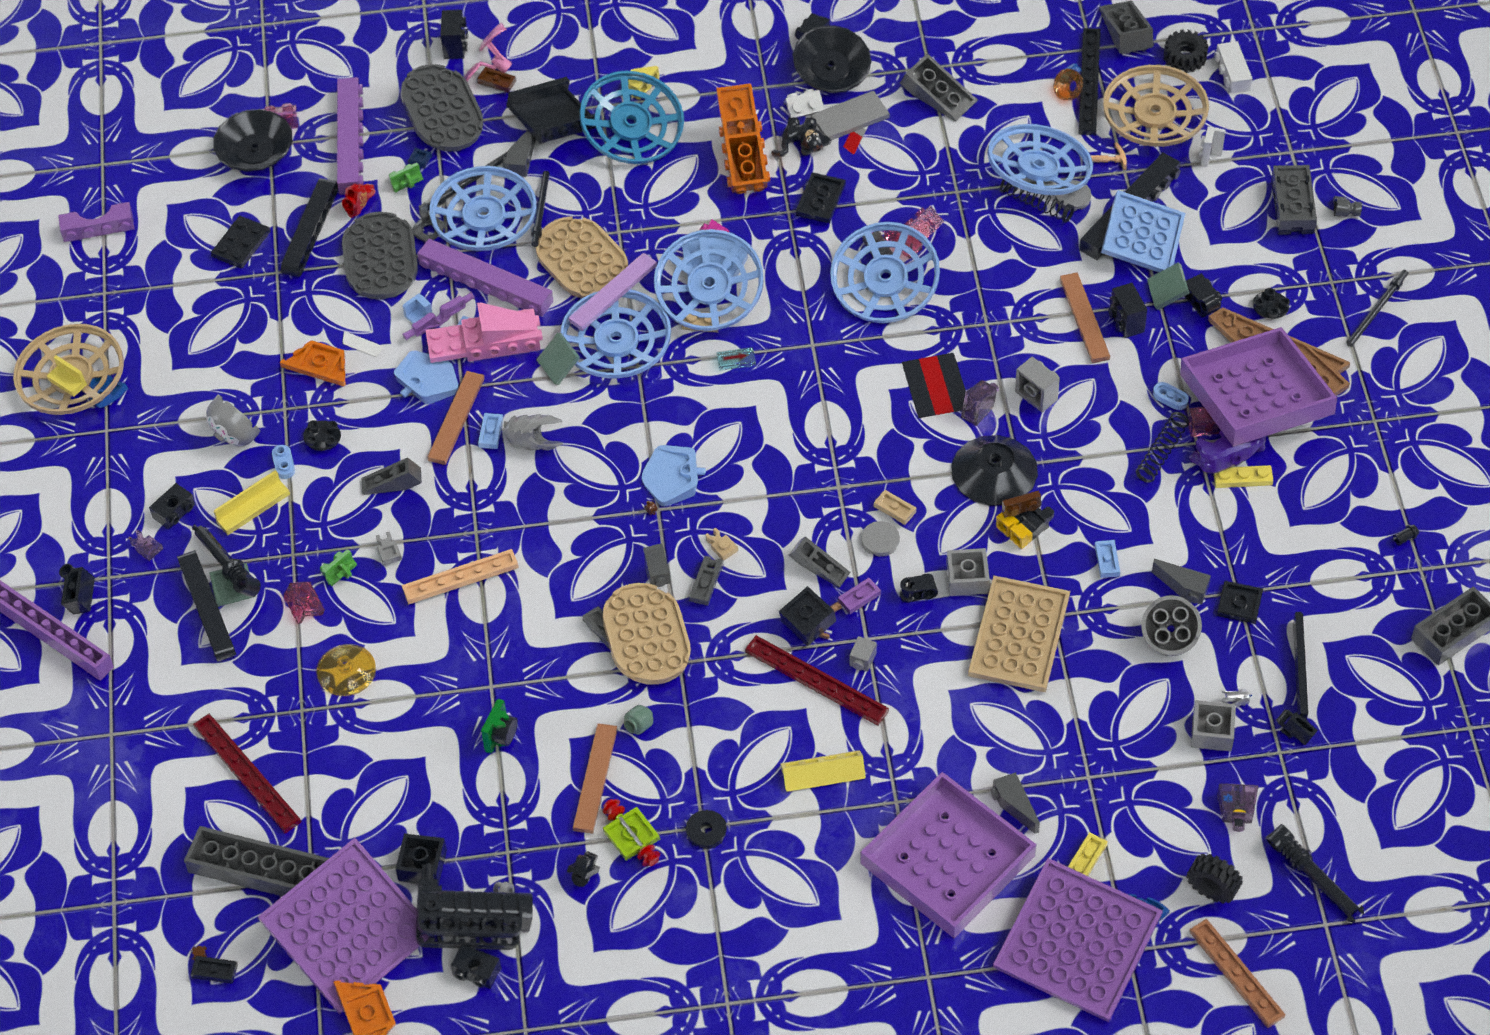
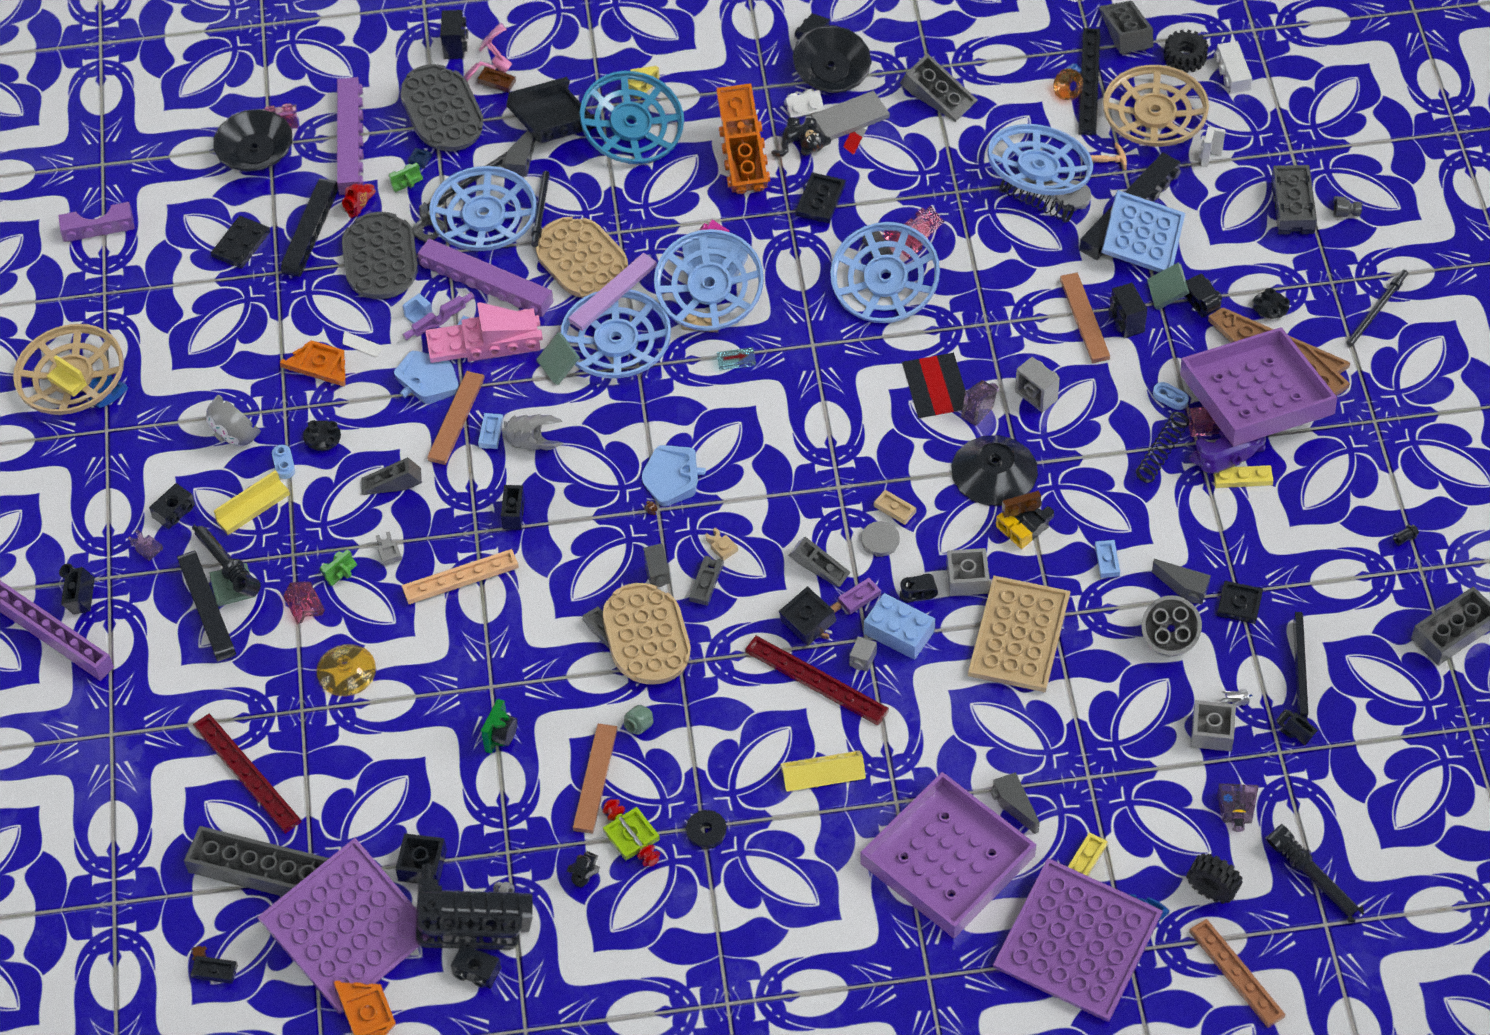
(512, 507): none -> black brick
(899, 626): none -> light blue brick

